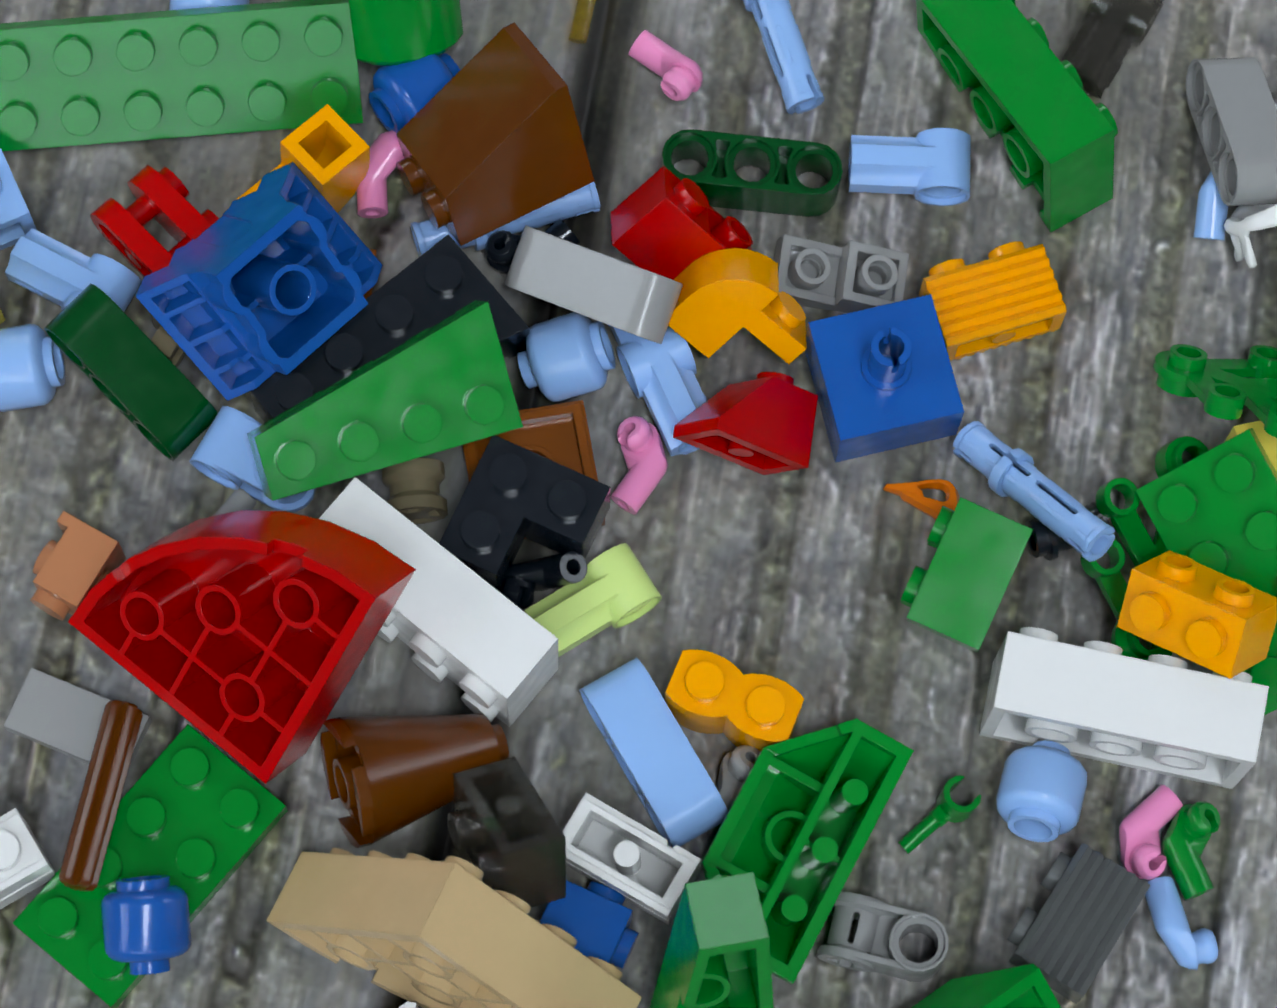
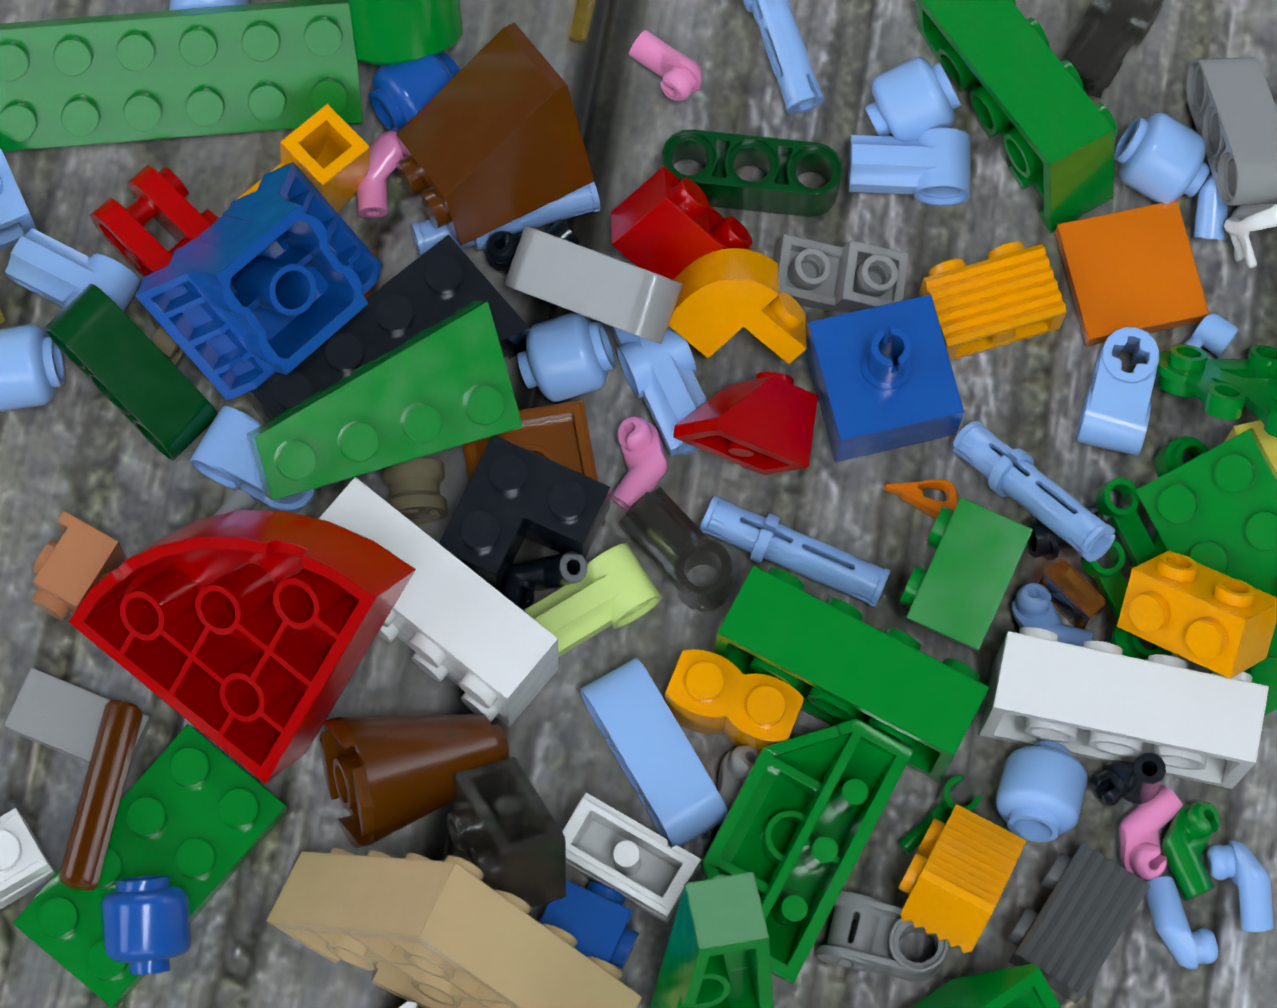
(676, 547): none -> clear smoke piece
(793, 550): none -> light blue pin
(851, 667): none -> green brick
(912, 100): none -> light blue head
(959, 876): none -> light orange brick
(1034, 609): none -> light blue arm
(1072, 594): none -> clear orange tile
(1117, 401): none -> light blue piece
(1131, 271): none -> orange tile
(1133, 781): none -> black arm
(1161, 158): none -> light blue head
(1213, 334): none -> light blue hand
(1251, 880): none -> light blue arm

